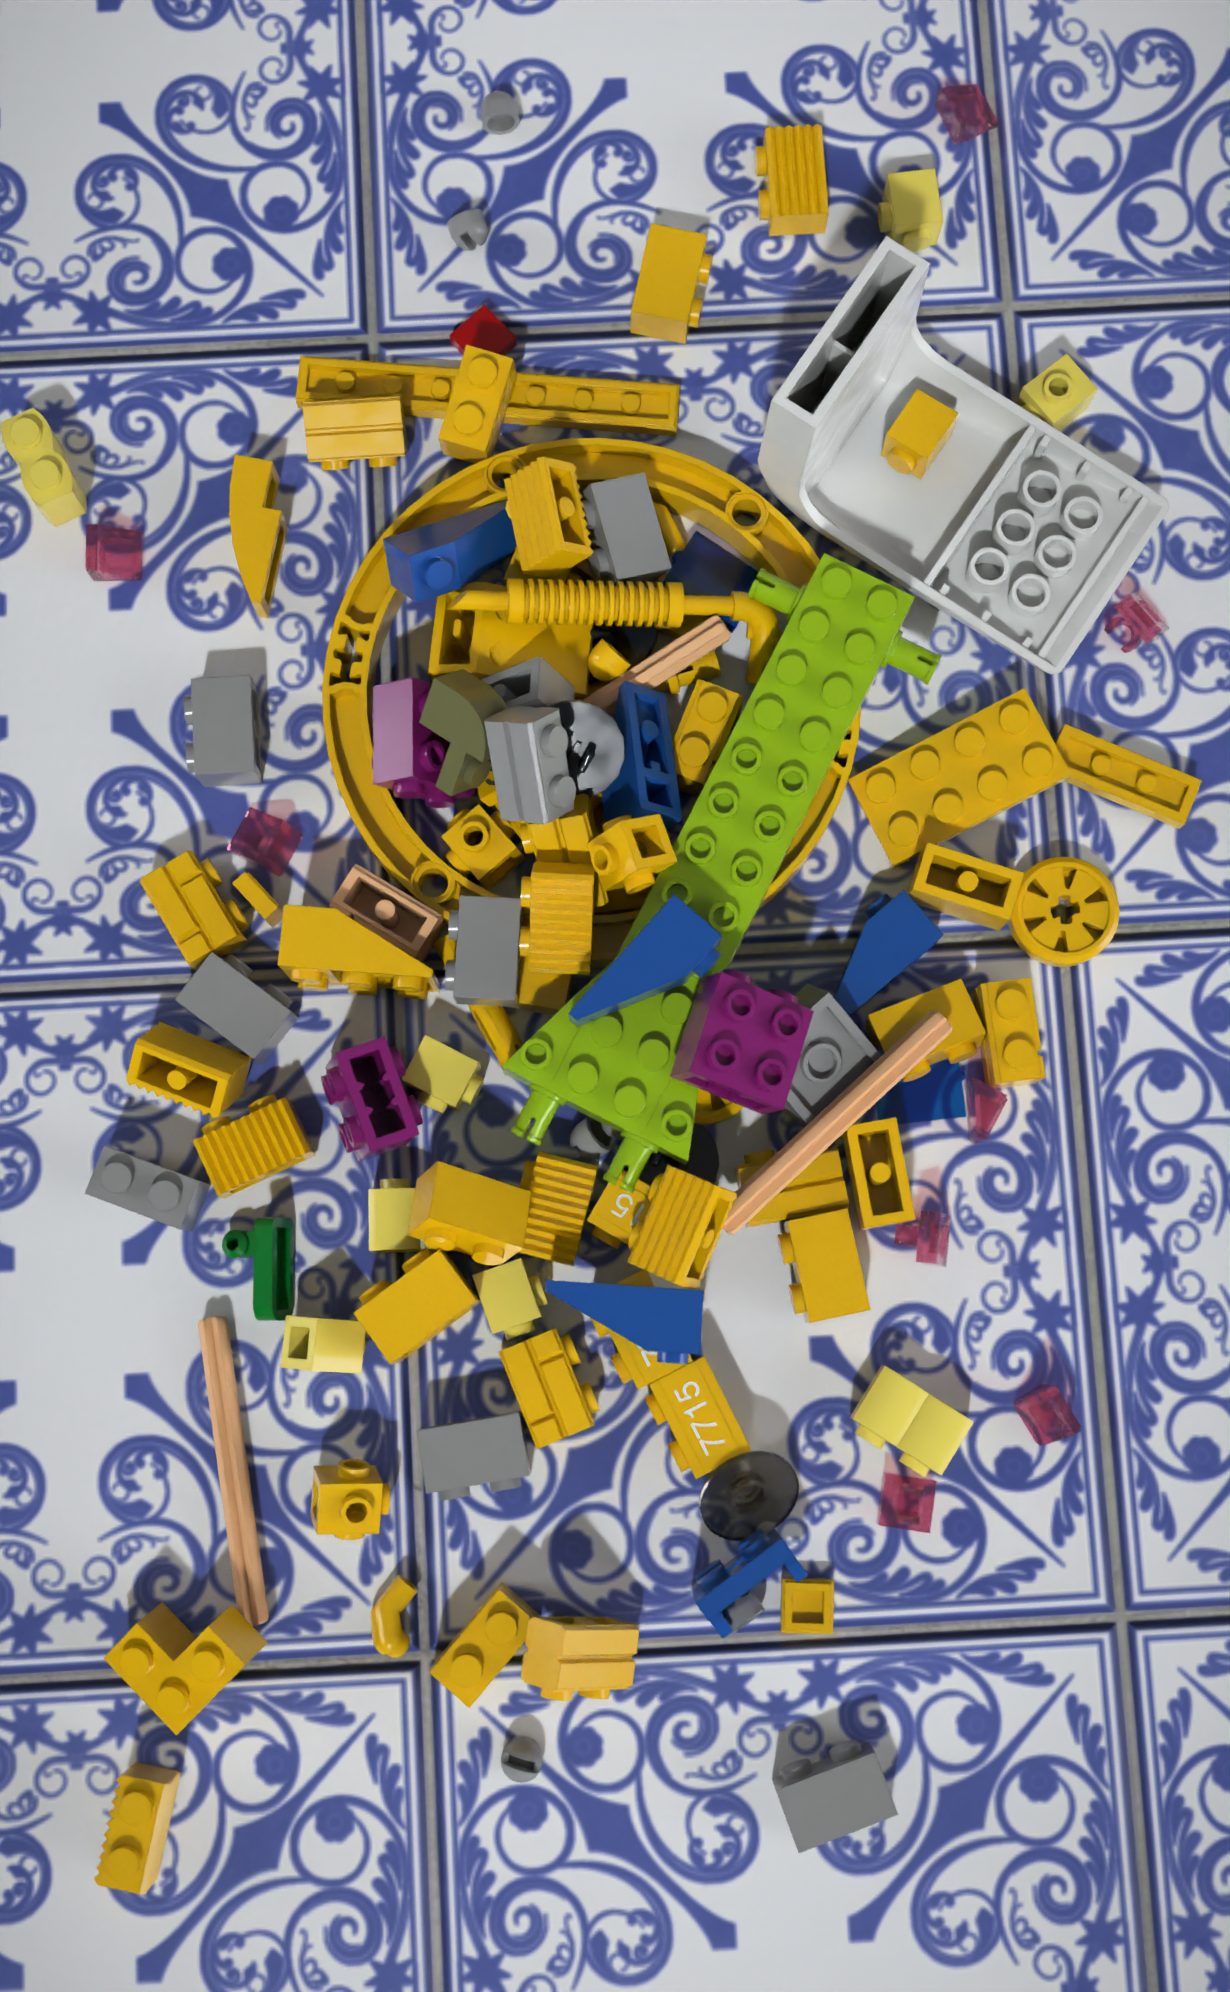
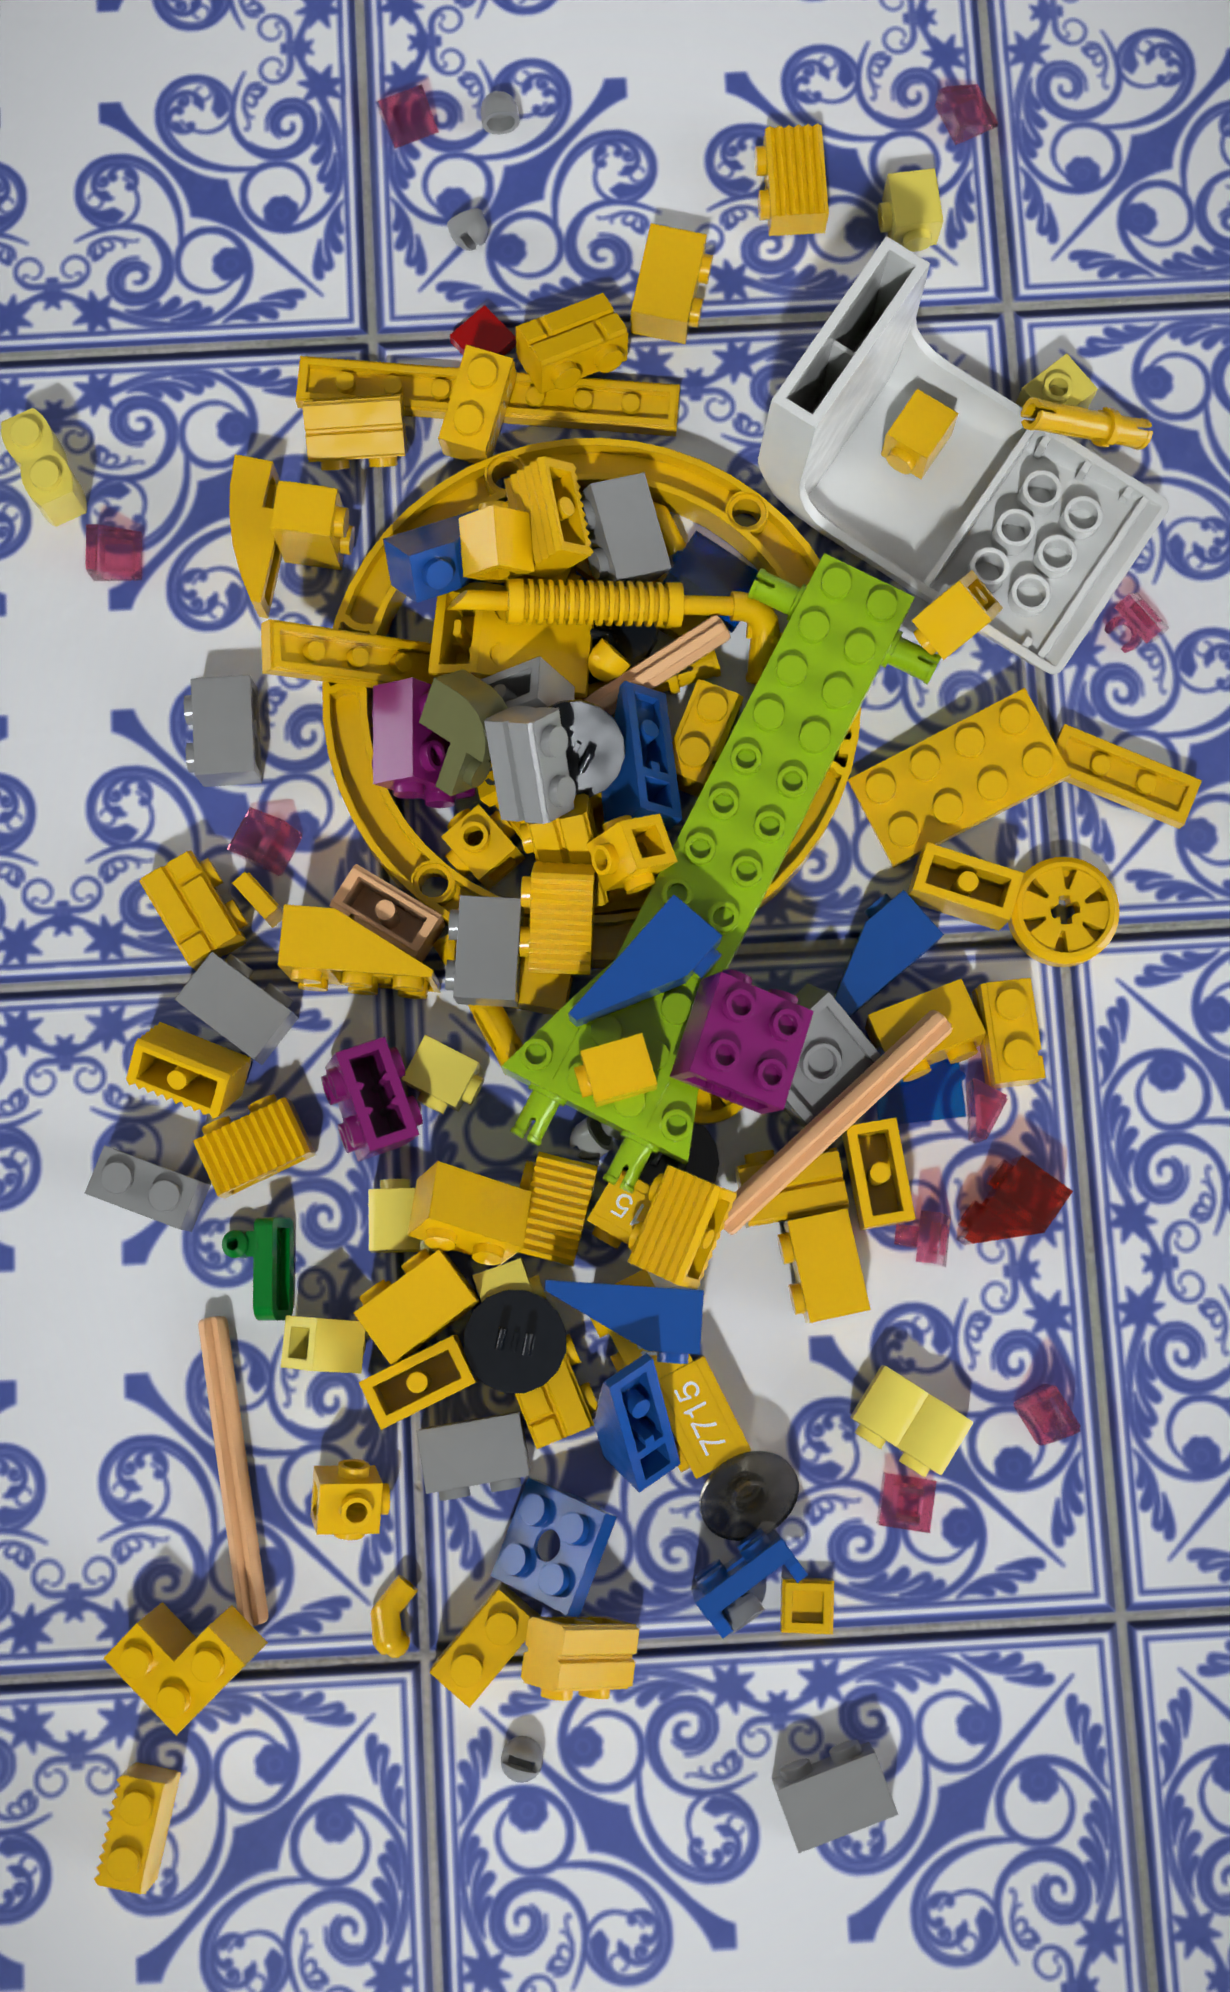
(311, 525): none -> yellow brick
(340, 655): none -> yellow tile
(407, 116): none -> clear pink slope
(418, 1381): none -> yellow brick
(496, 543): none -> yellow brick
(515, 1341): none -> black piece
(572, 344): none -> yellow brick
(583, 1538): none -> piece
(616, 1071): none -> yellow brick
(636, 1425): none -> blue slope
(955, 616): none -> yellow brick
(1019, 1204): none -> clear red slope
(1101, 426): none -> yellow pin

